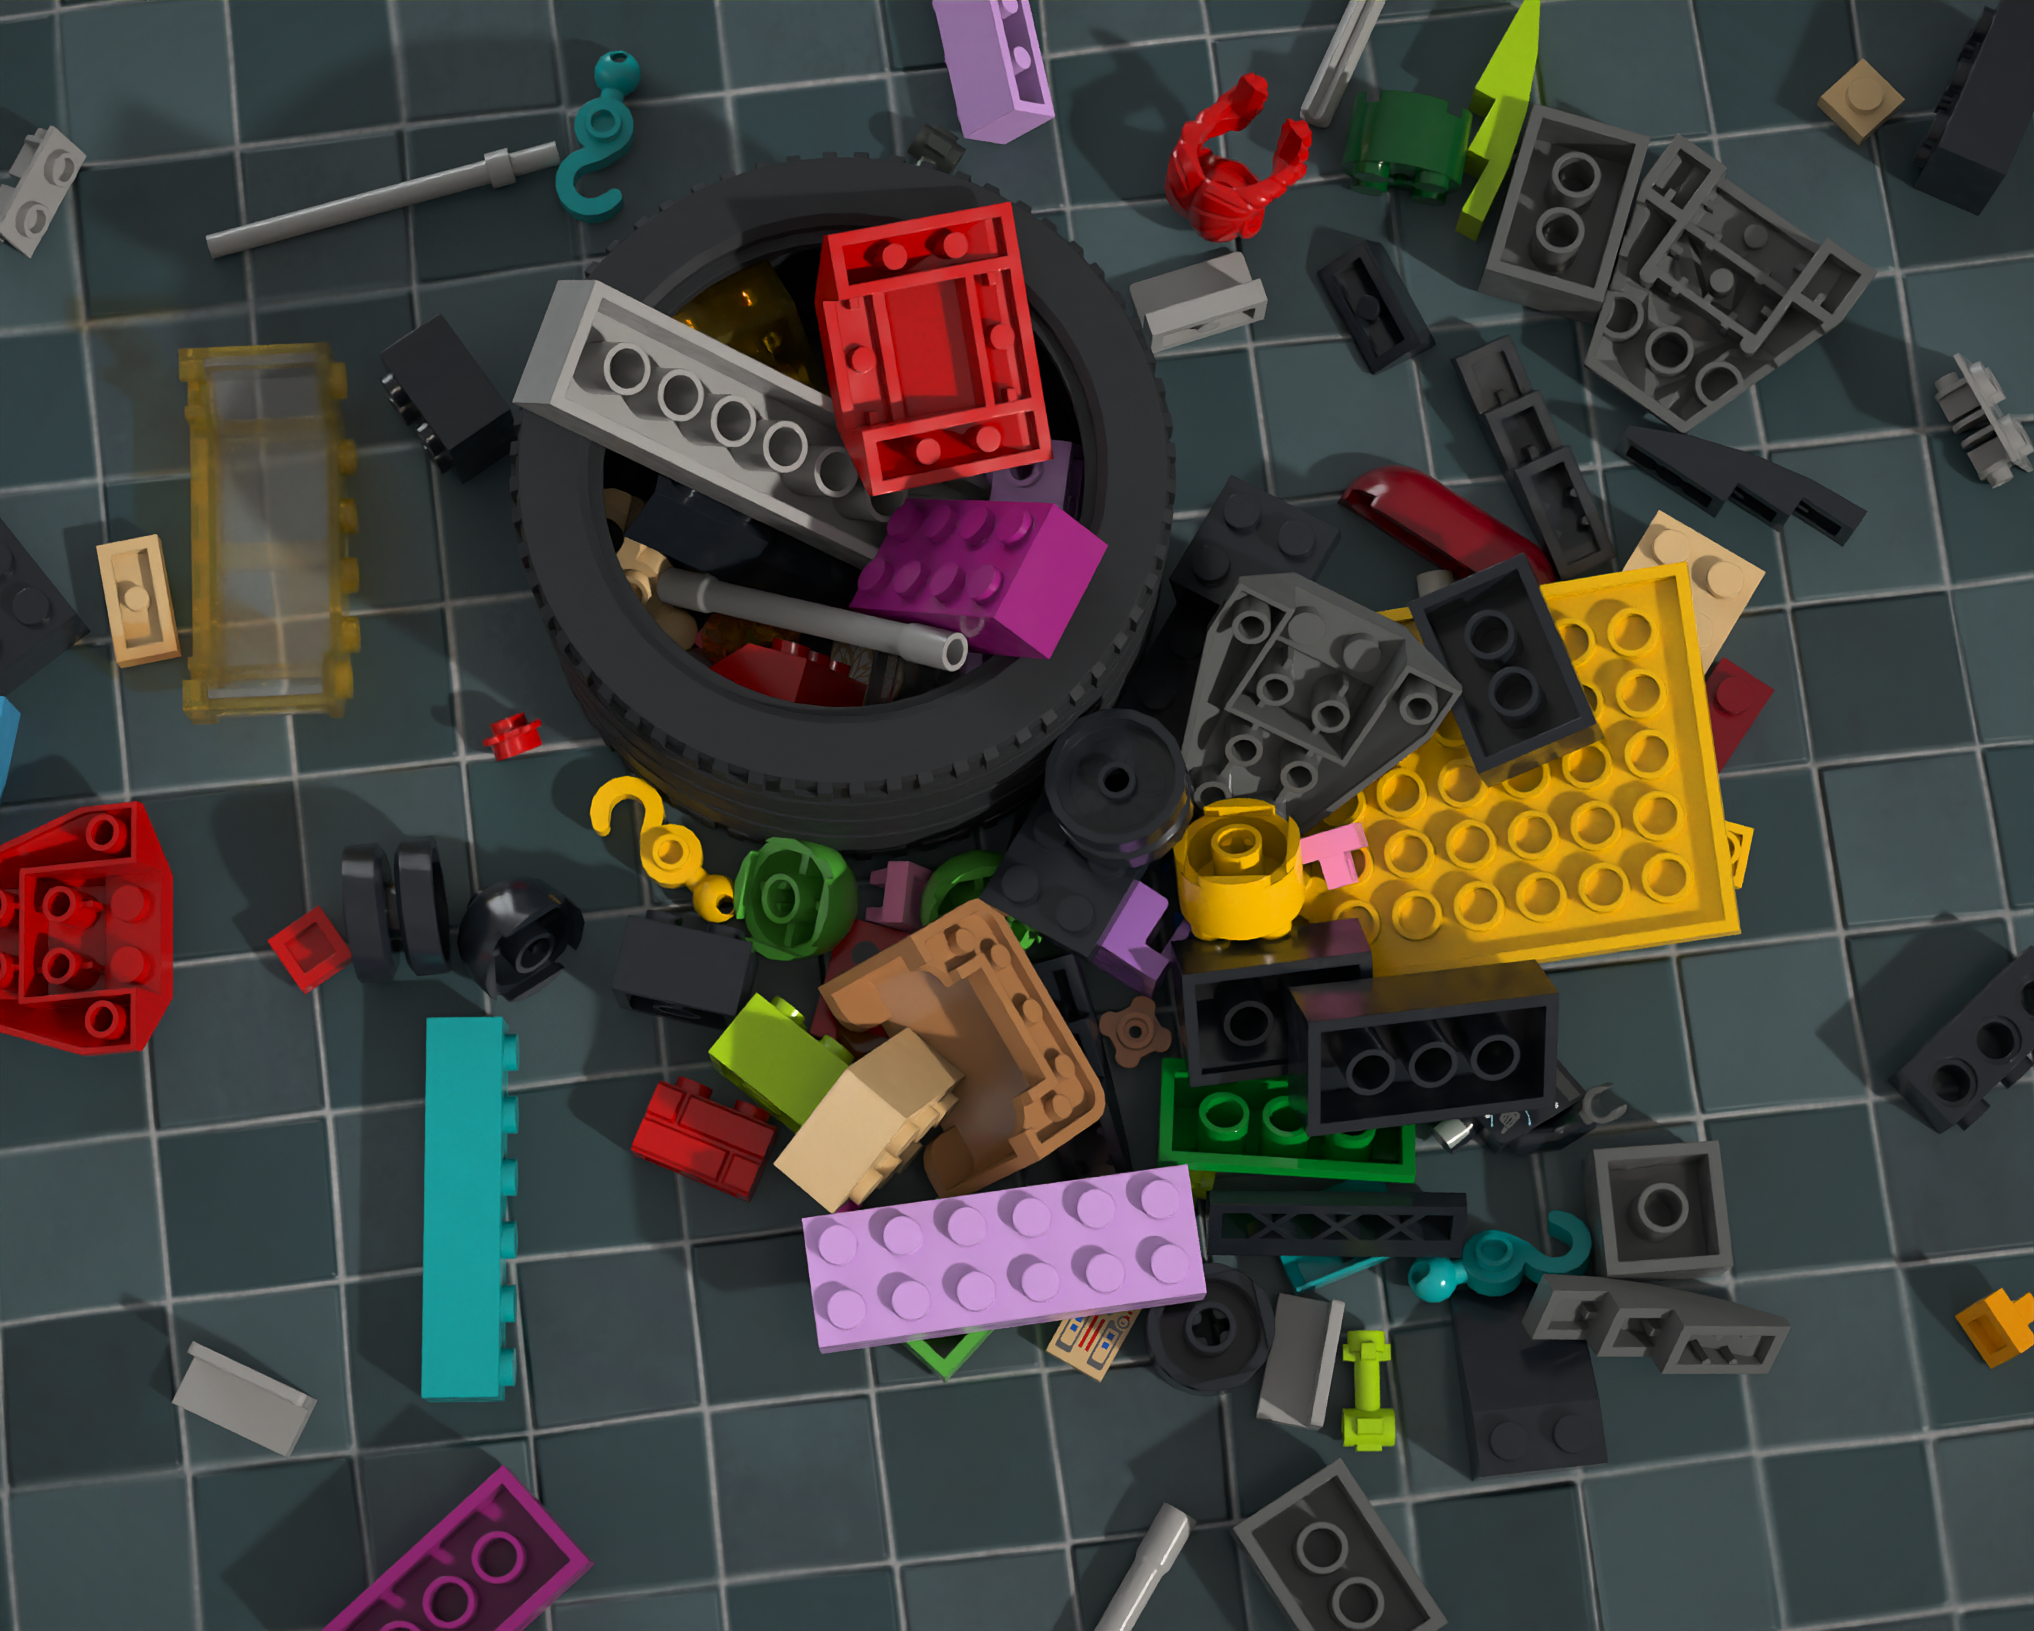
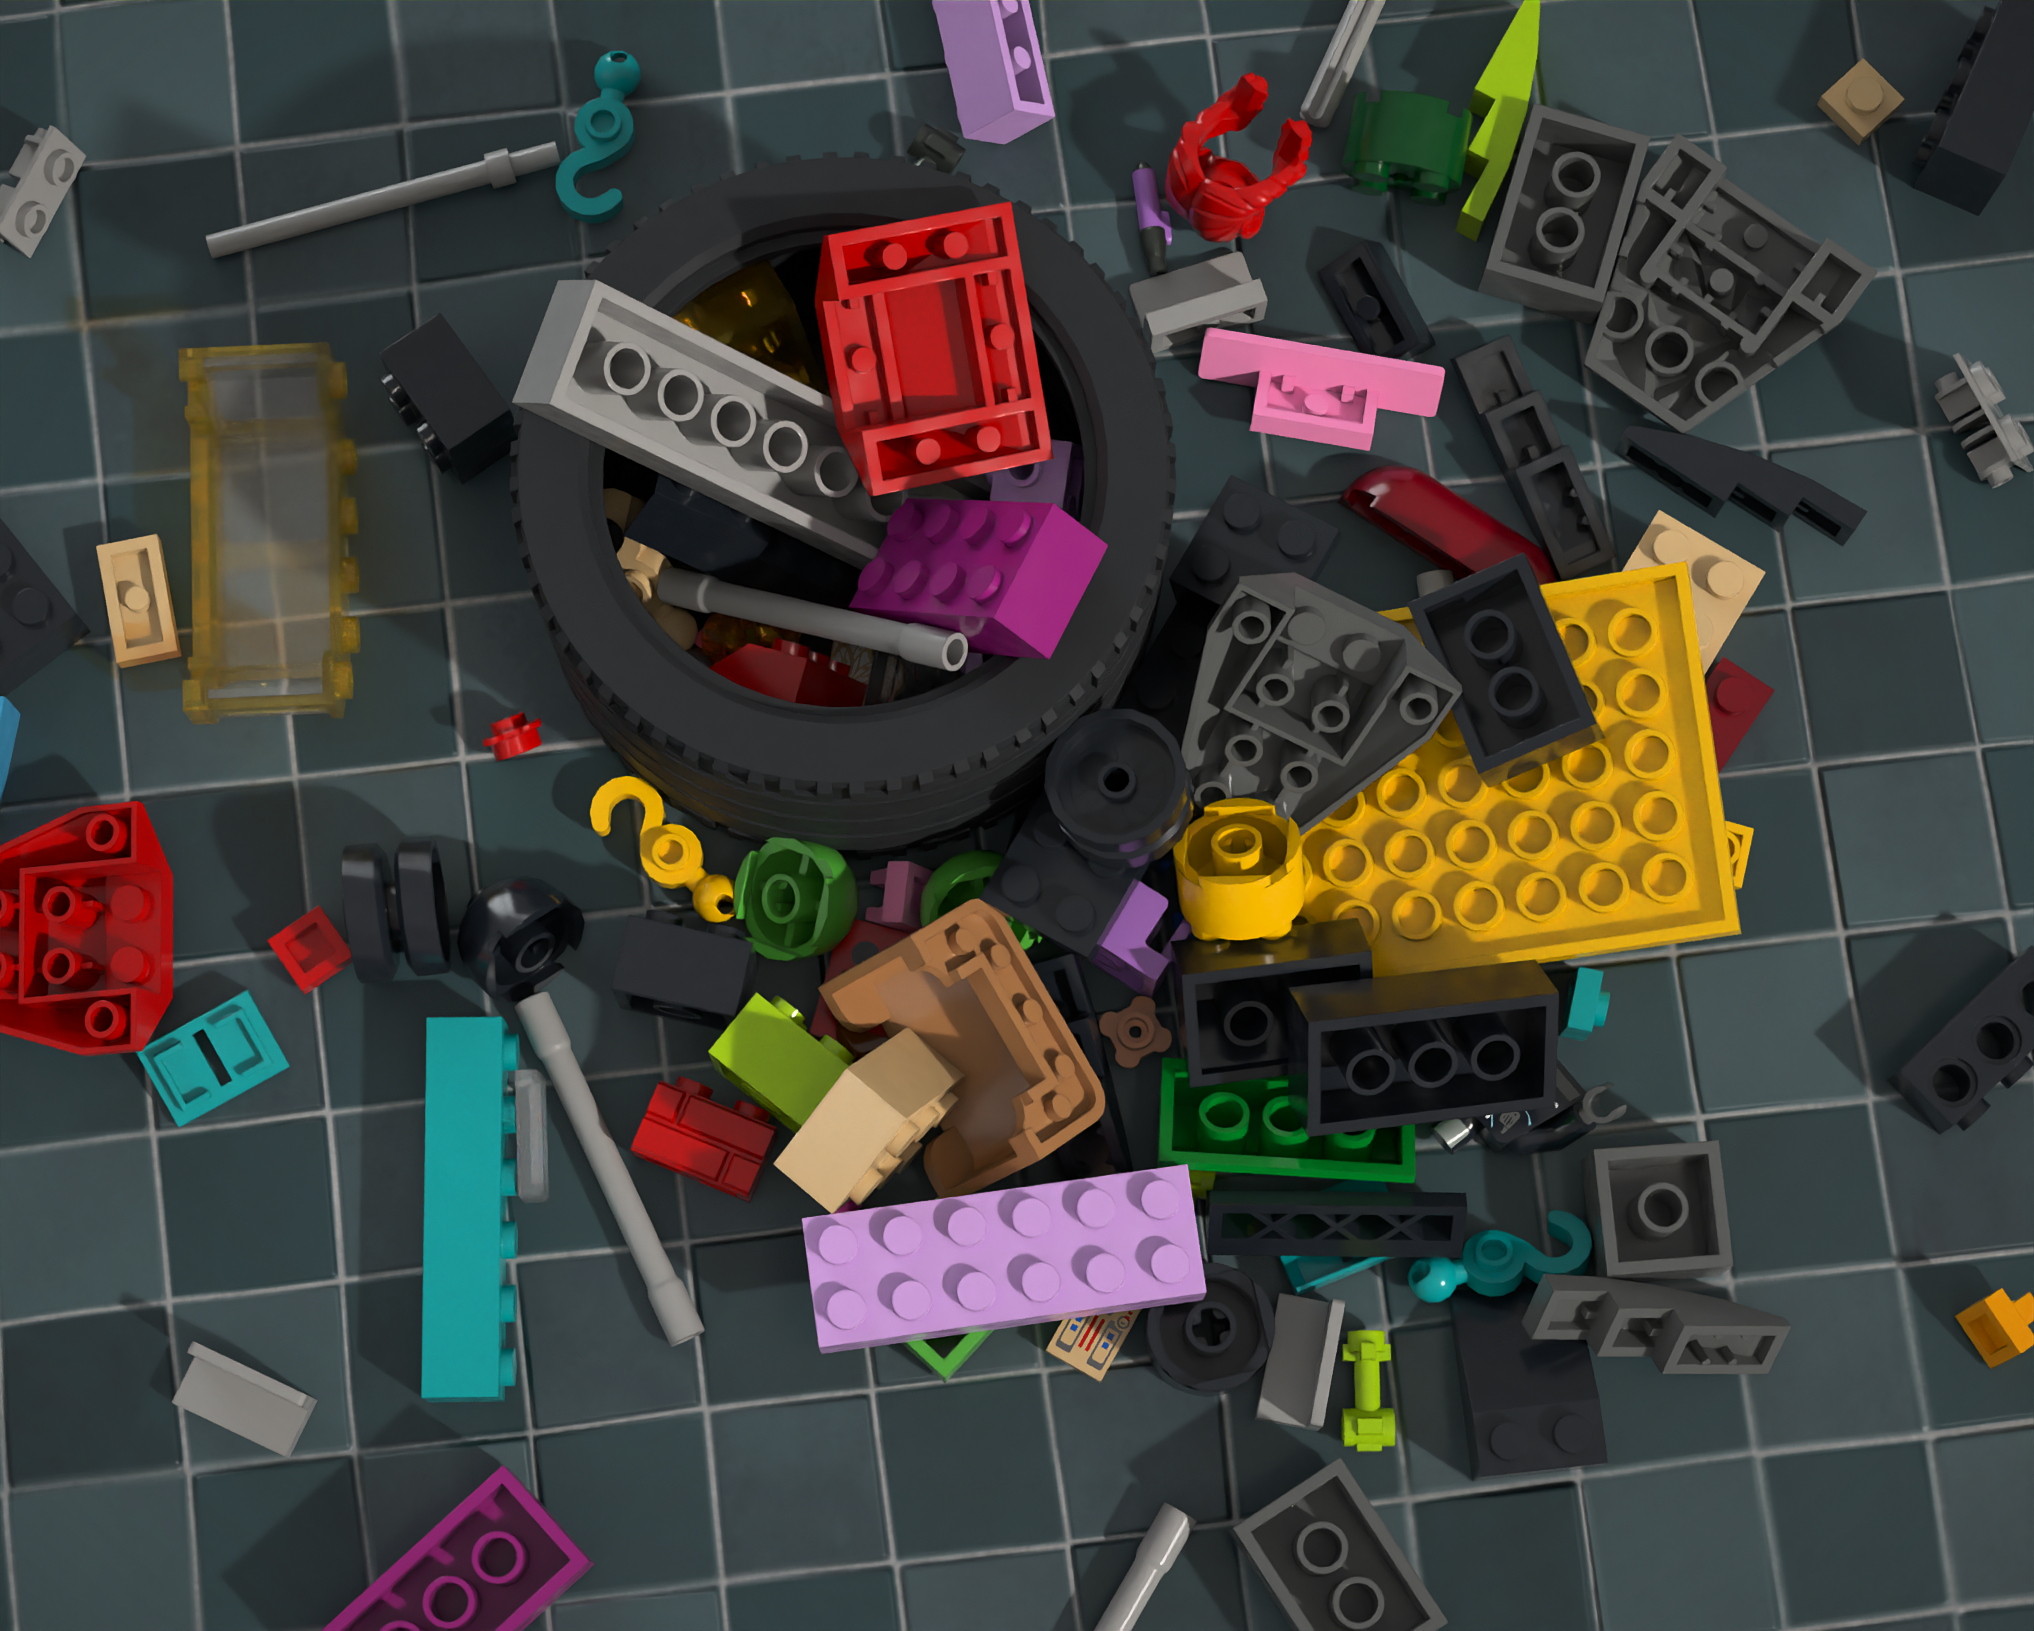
(241, 1043): none -> teal piece
(531, 1136): none -> clear tile
(664, 1287): none -> light grey piece
(1153, 222): none -> piece
(1318, 389): none -> bright pink bracket
(1334, 853): bright pink tile -> none
(1584, 1005): none -> teal plate

